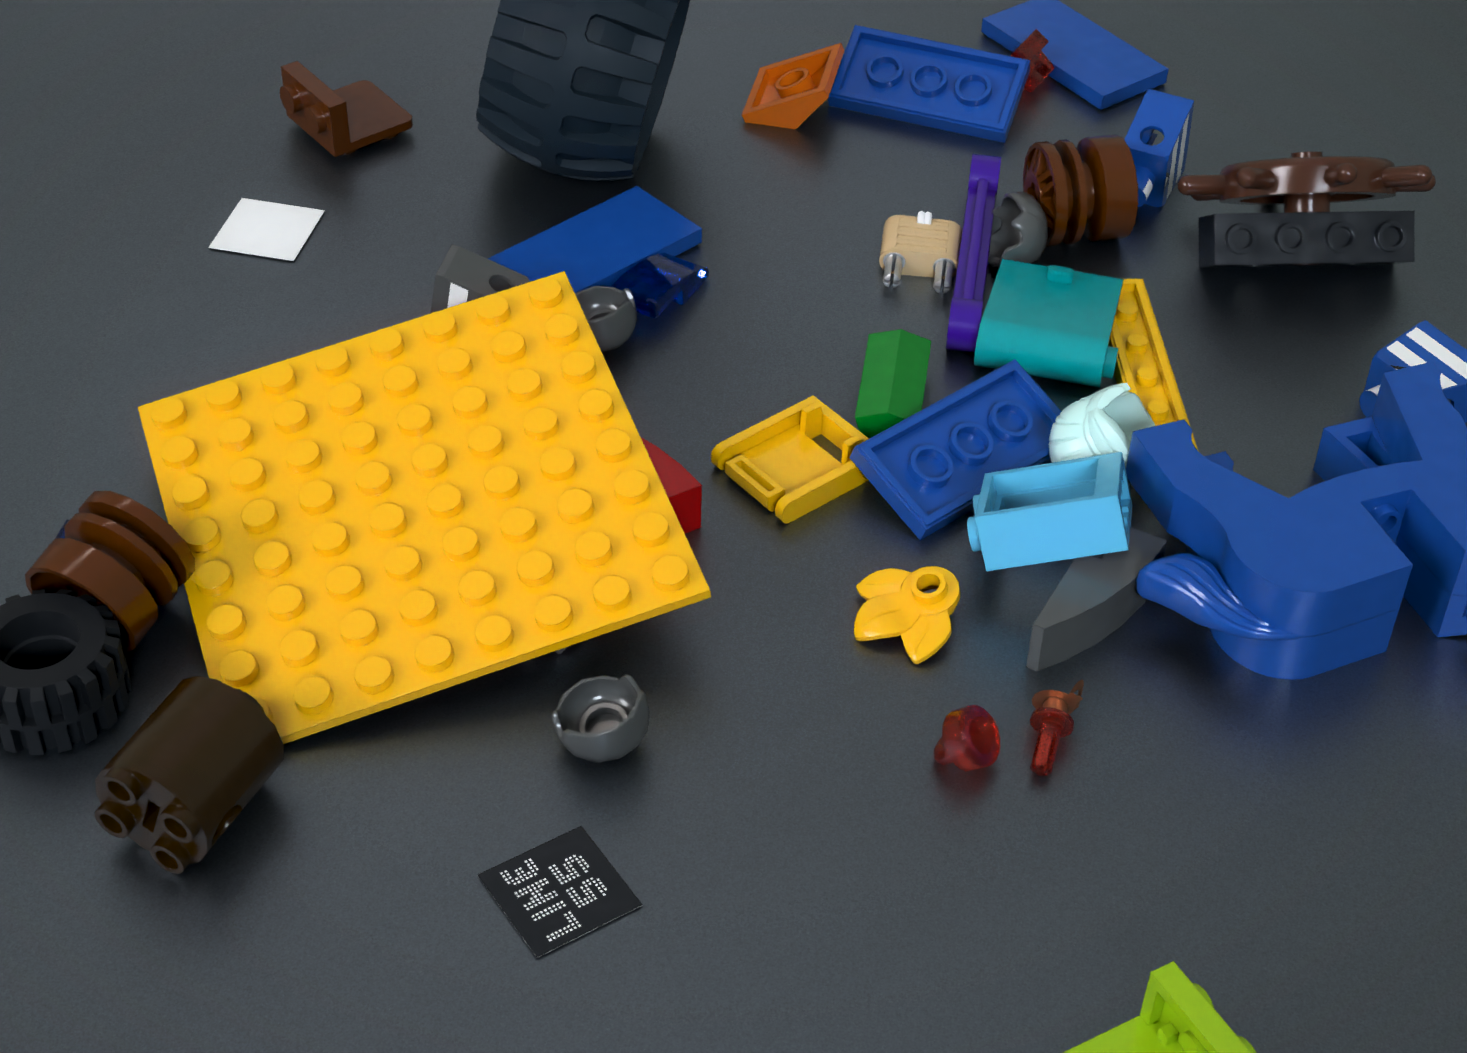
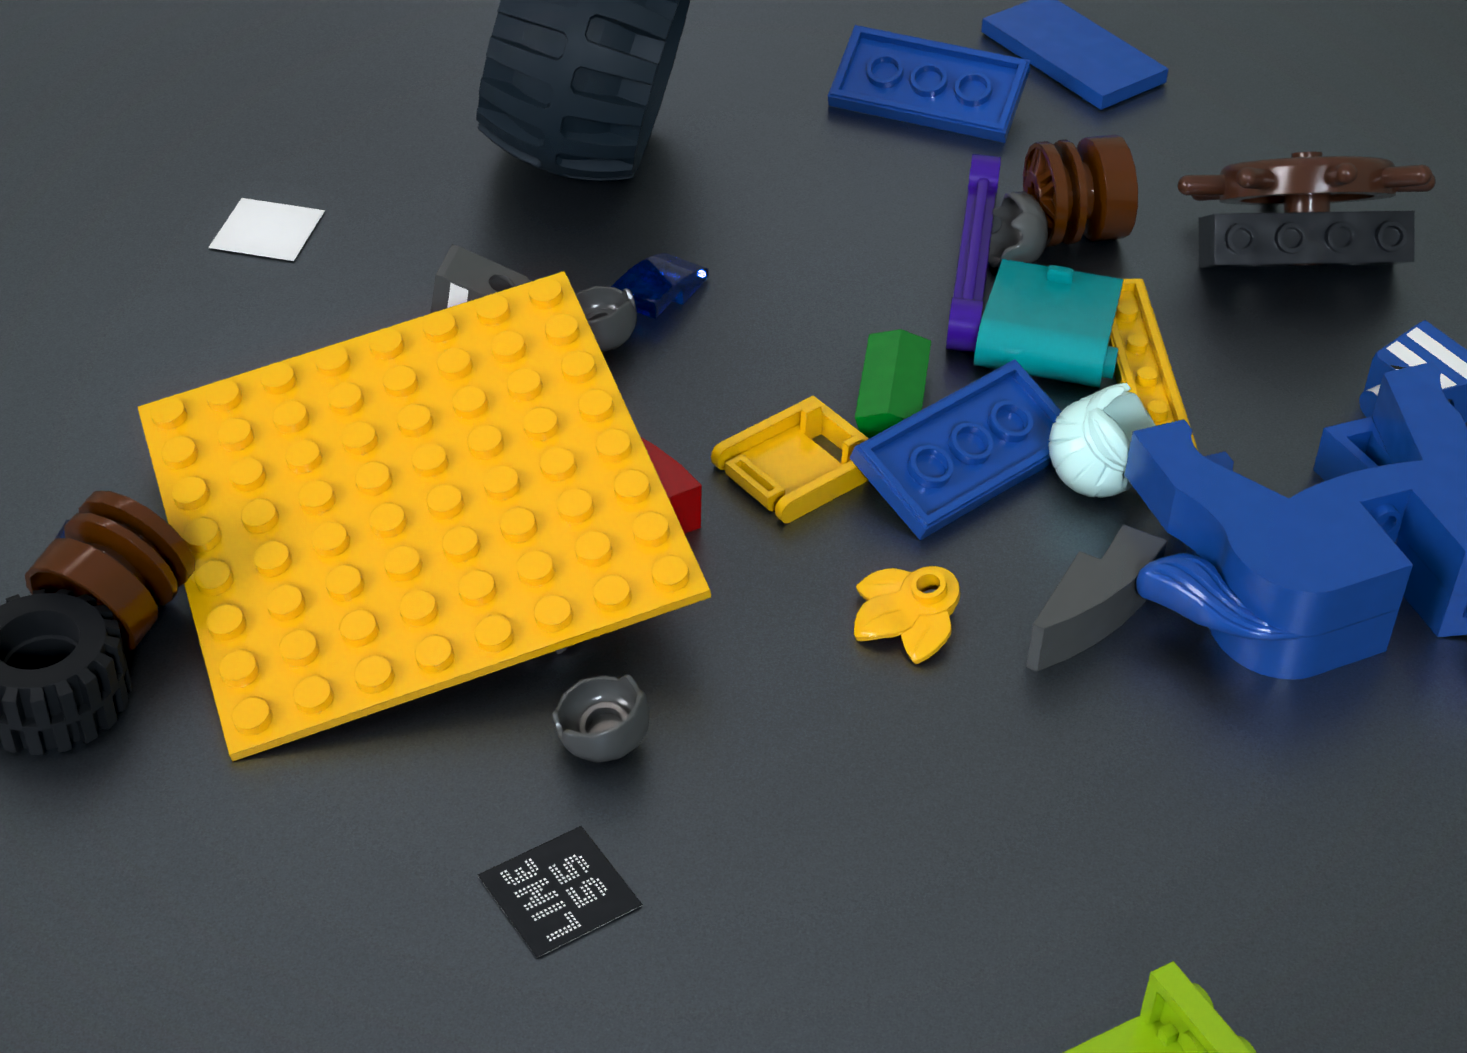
(188, 771): dark brown cylinder -> none
(340, 117): reddish brown bracket -> none
(603, 241): blue tile -> none
(792, 88): orange slope -> none
(920, 248): tan piece -> none
(968, 739): clear red tile -> none
(1039, 64): clear red tile -> none
(1052, 512): medium azure window -> none
(1052, 722): clear red piece -> none
(1161, 164): blue torso -> none

